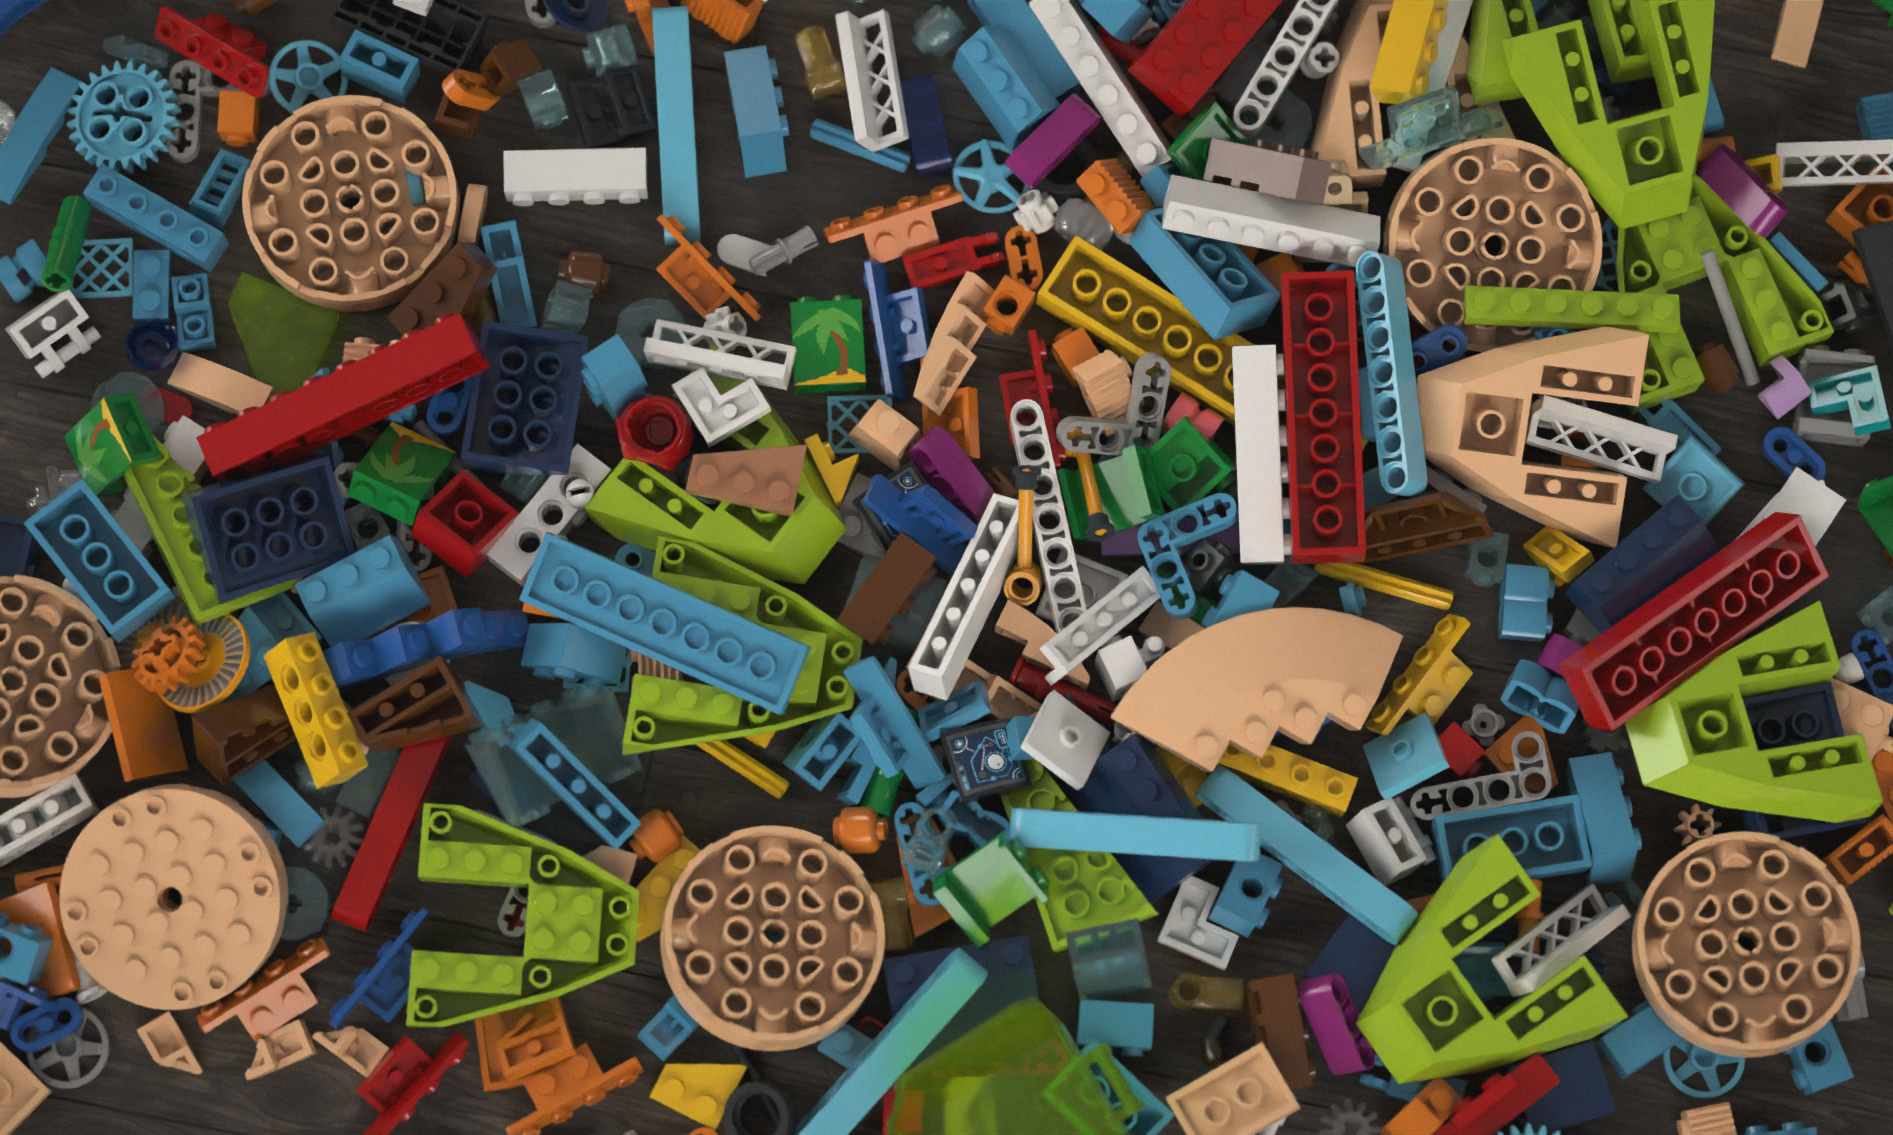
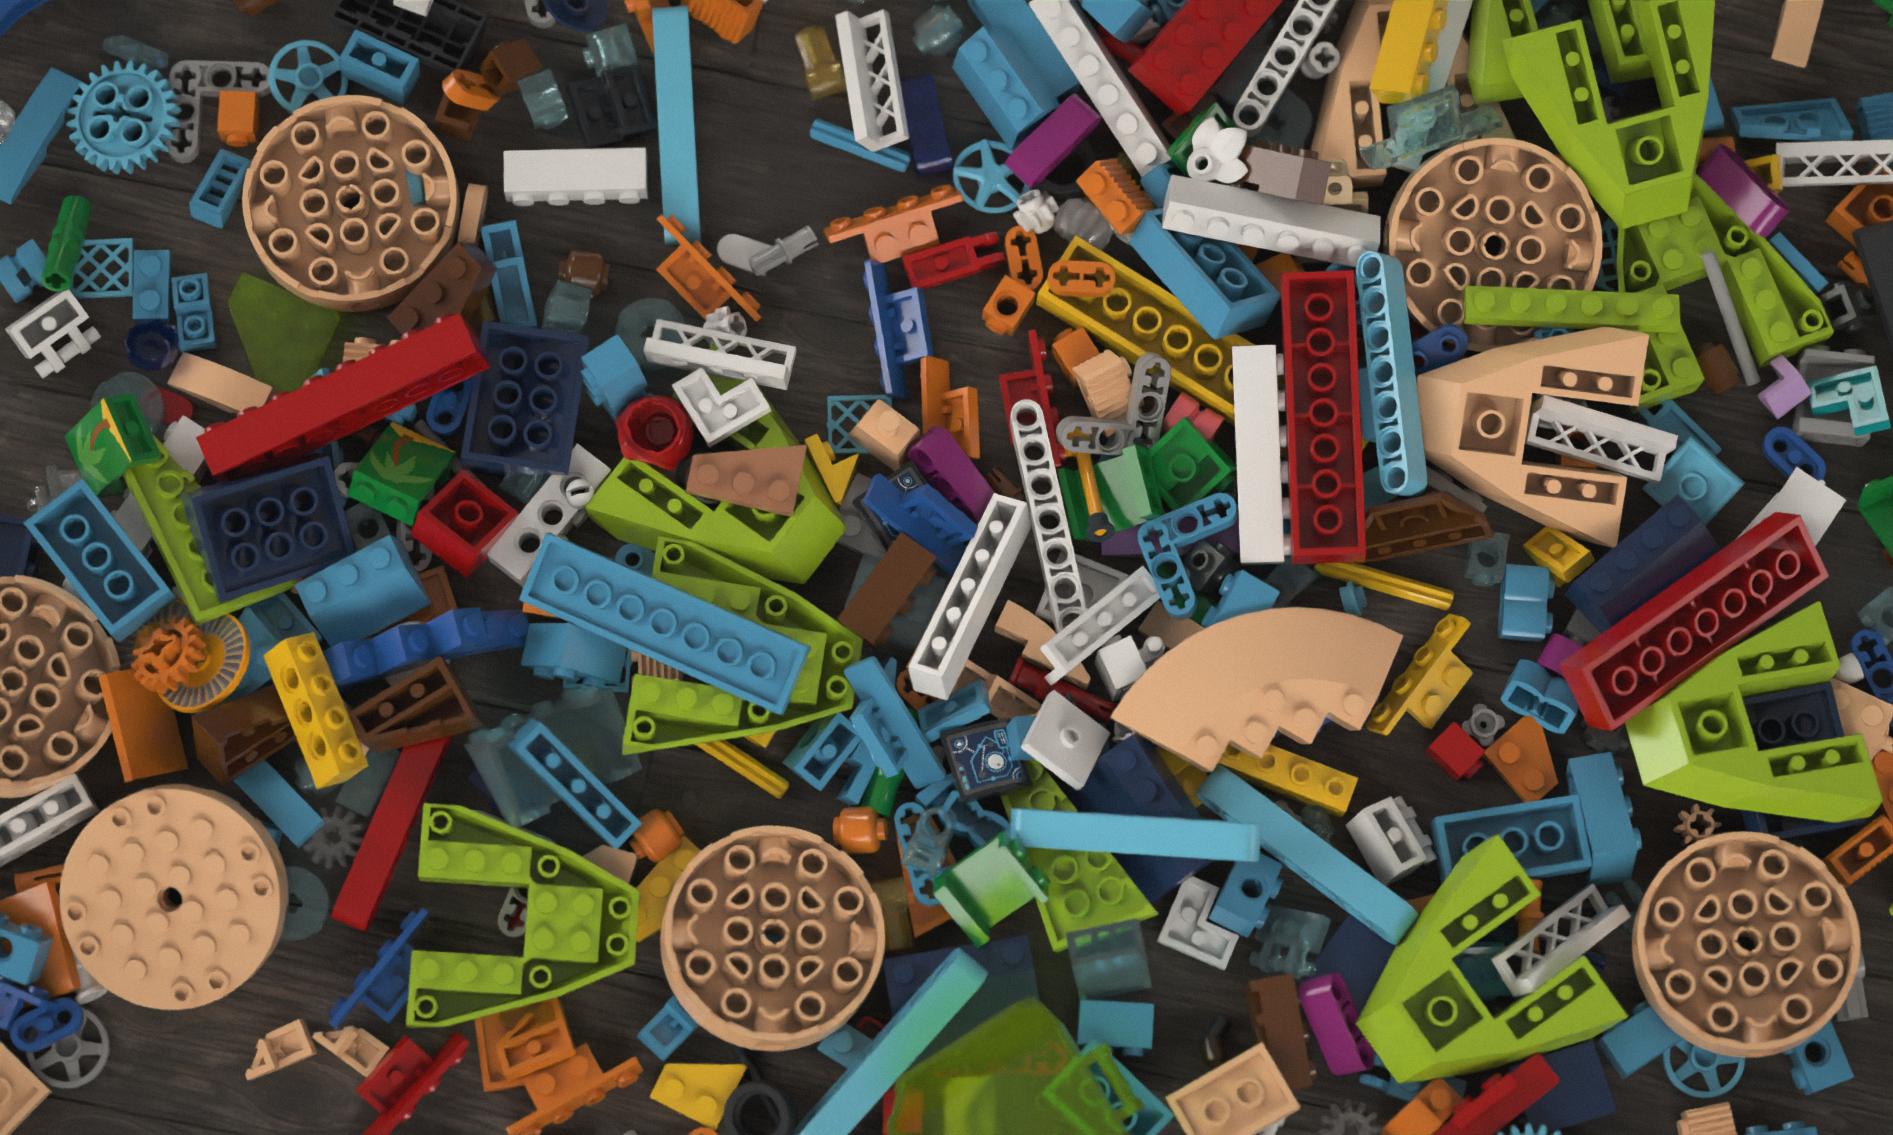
(156, 218): dark azure brick -> none
(168, 1044): light nougat slope -> none
(217, 47): red bracket -> none
(272, 996): orange bracket -> none
(489, 704): medium azure tile -> none
(756, 110): dark azure wedge -> none
(828, 345): green panel -> none
(951, 345): light nougat slope -> none
(1025, 481): light orange piece -> none
(1081, 270): none -> orange beam
(1211, 993): clear yellow piece -> none
(1221, 151): none -> white plate
(1294, 930): none -> clear light blue plate
(1406, 756): medium azure plate -> none
(1480, 785): light grey beam -> none
(1798, 120): none -> dark azure wing

